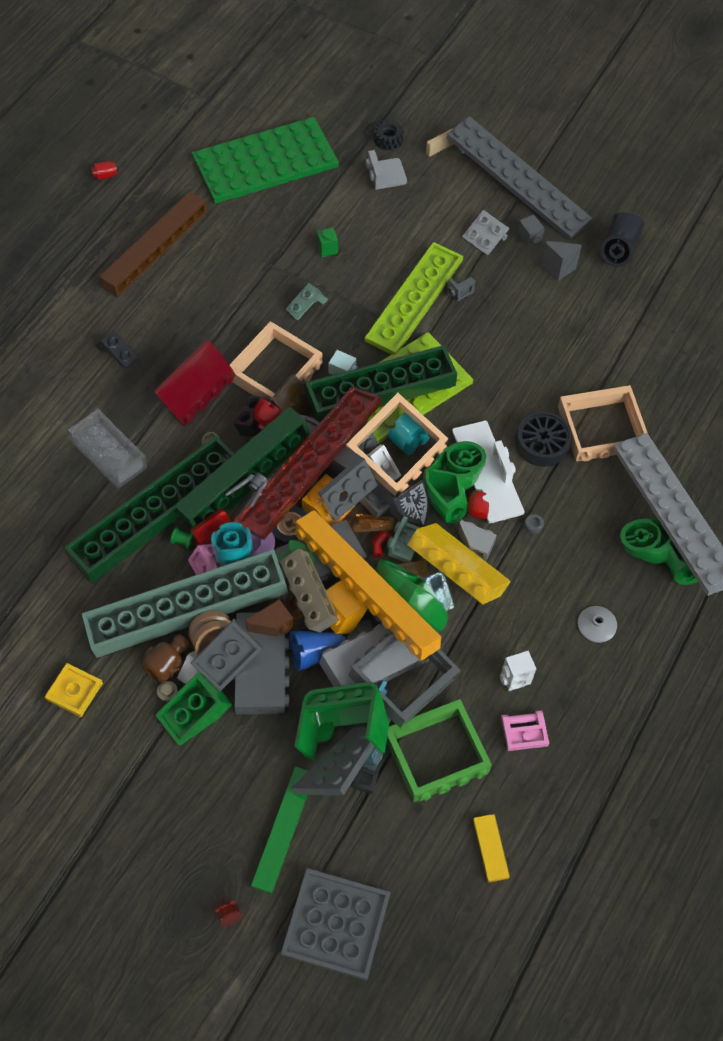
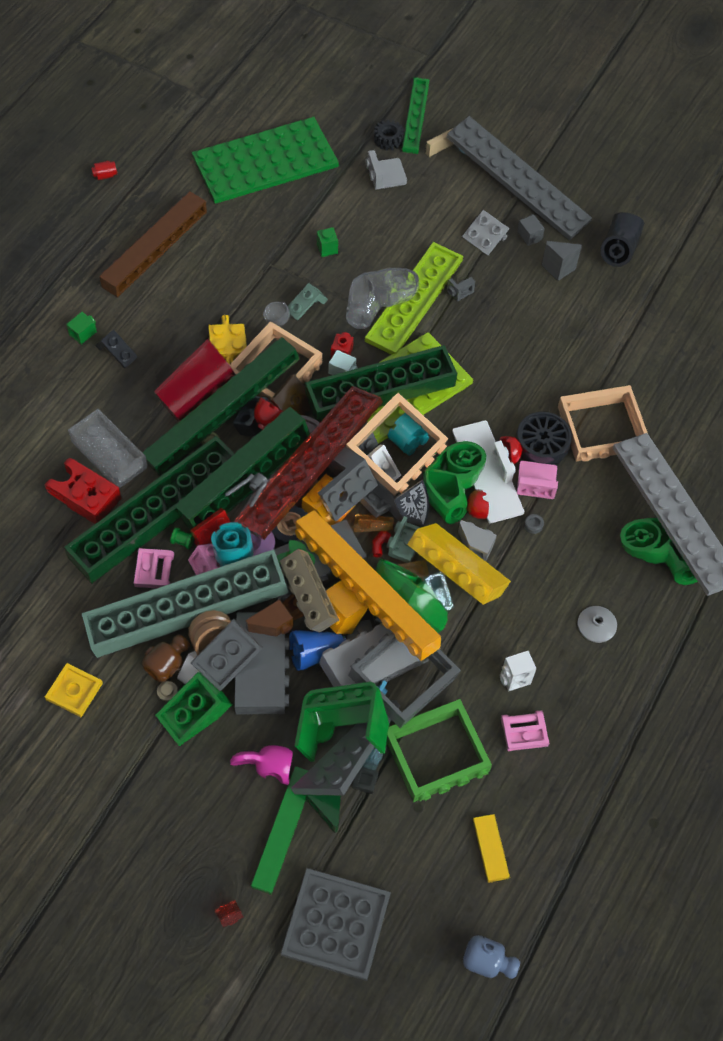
(81, 327): none -> green brick
(85, 492): none -> red brick
(147, 567): none -> bright pink plate
(220, 406): none -> dark green brick
(228, 339): none -> yellow plate
(270, 761): none -> dark pink piece
(277, 313): none -> clear hair
(328, 808): none -> dark green slope
(342, 342): none -> red brick
(379, 289): none -> clear piece
(415, 115): none -> green tile
(489, 958): none -> sand blue piece
(513, 446): none -> red hair
(537, 480): none -> bright pink bracket

